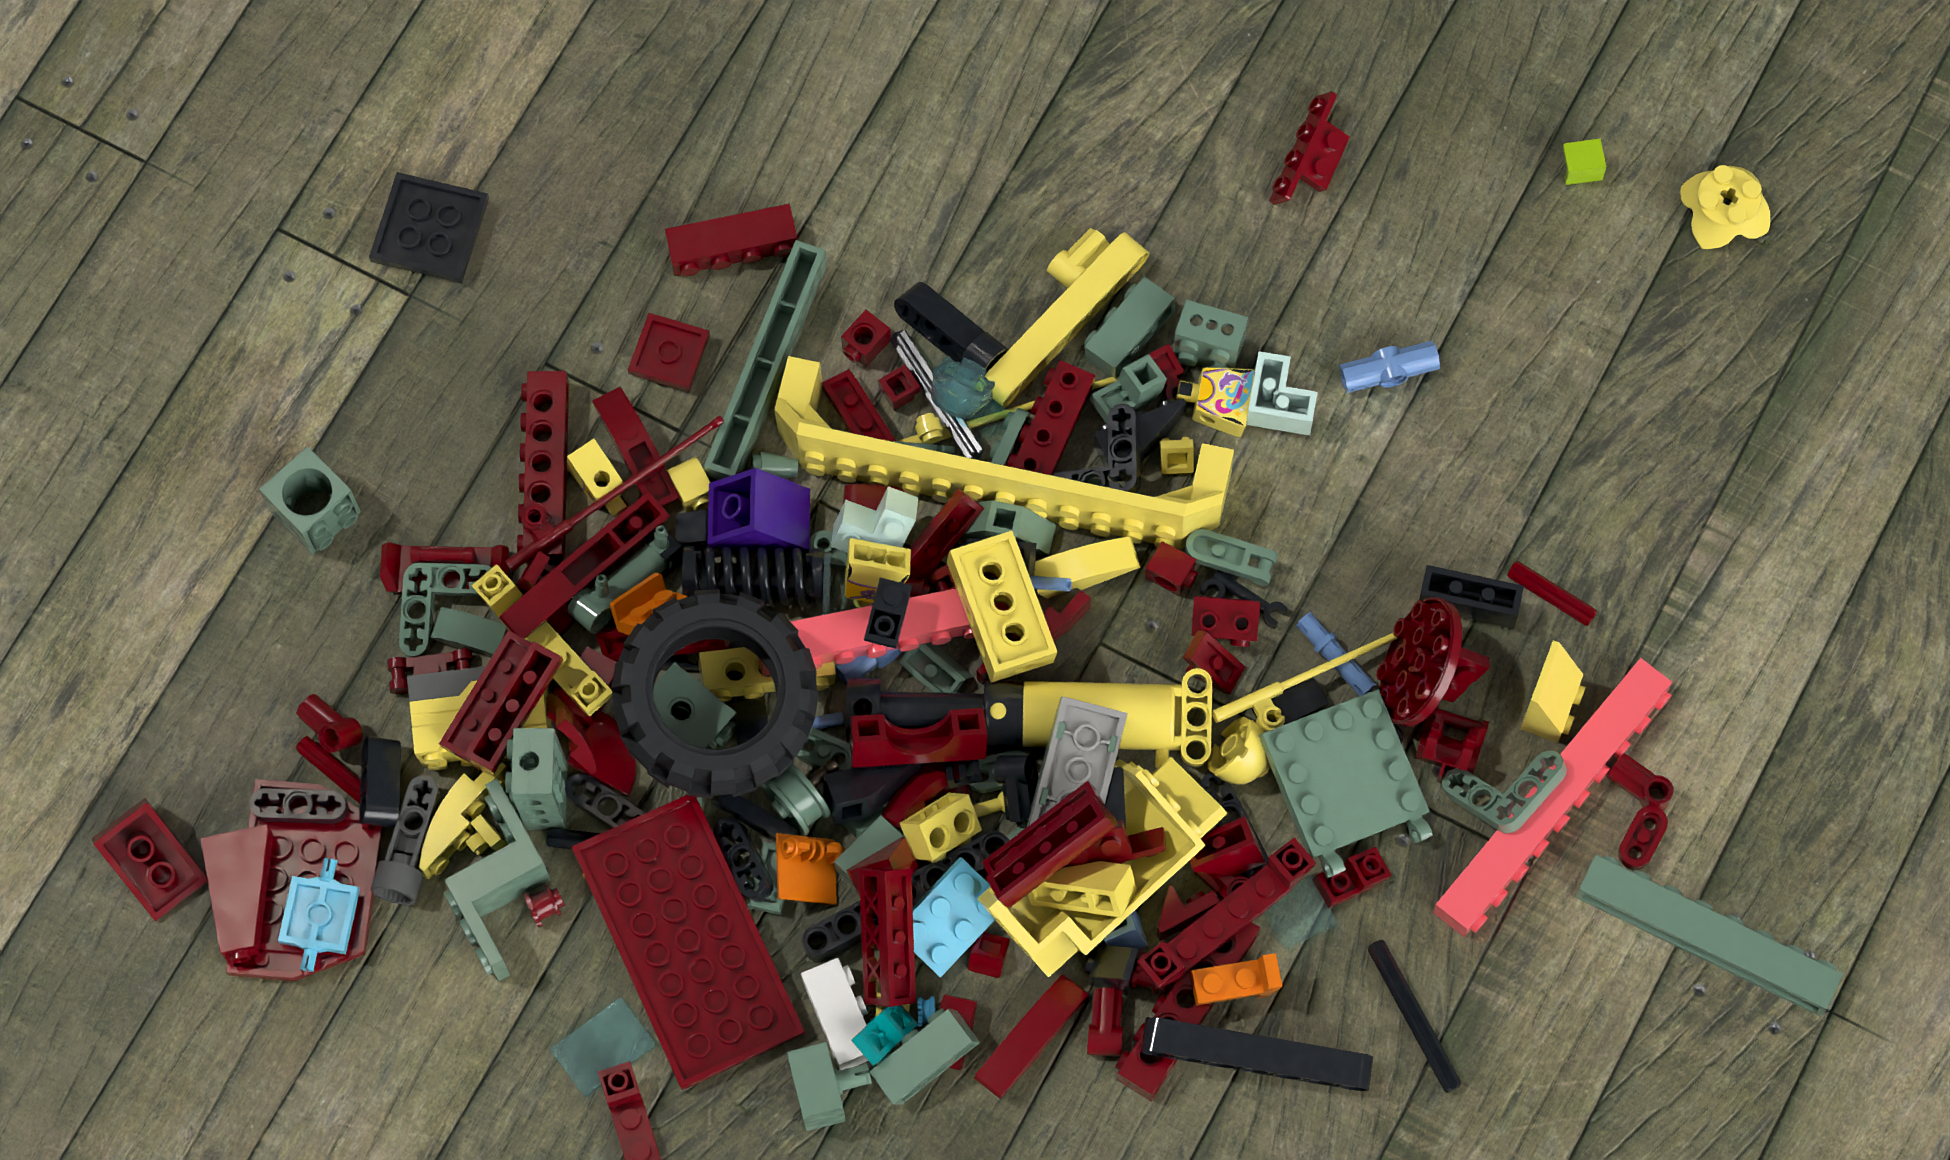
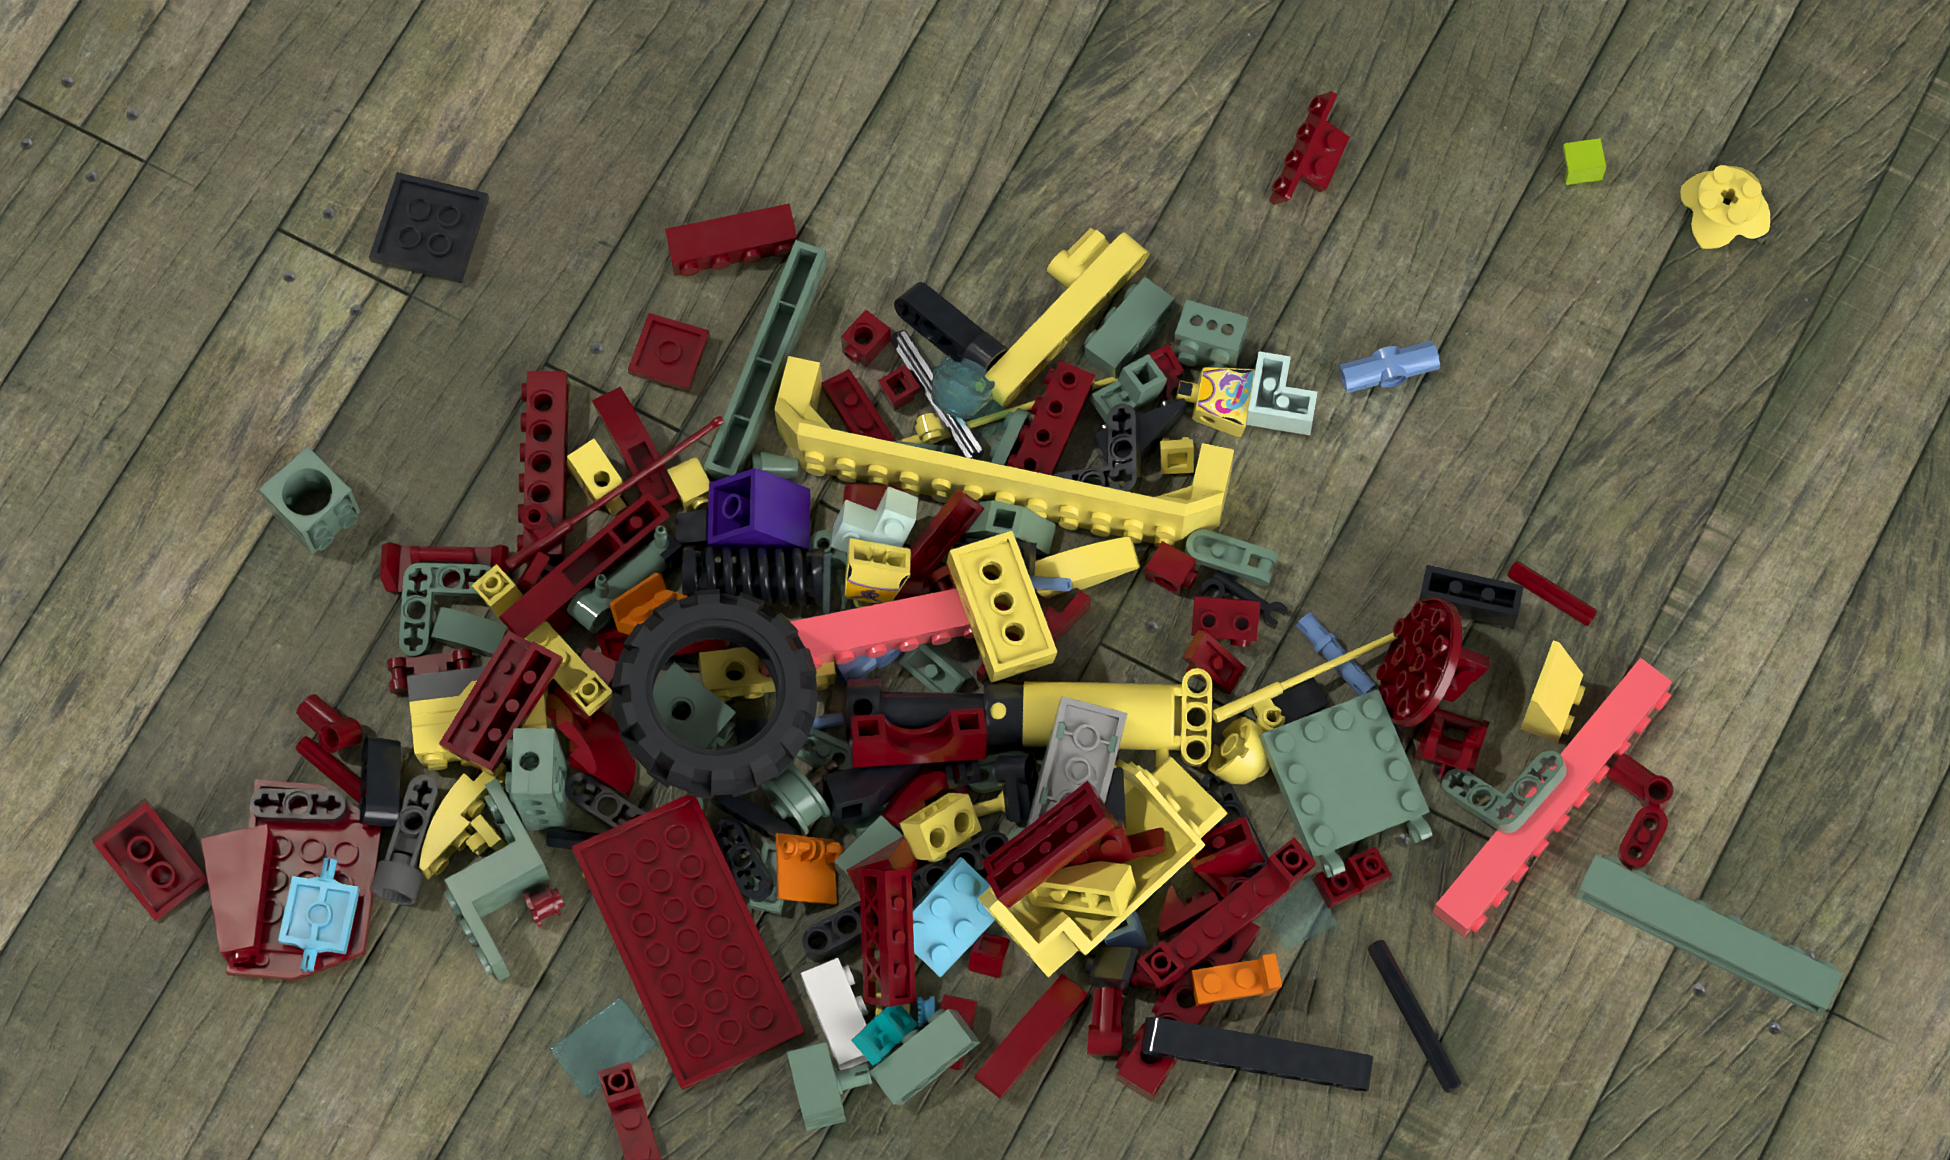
(888, 613): black slope -> none

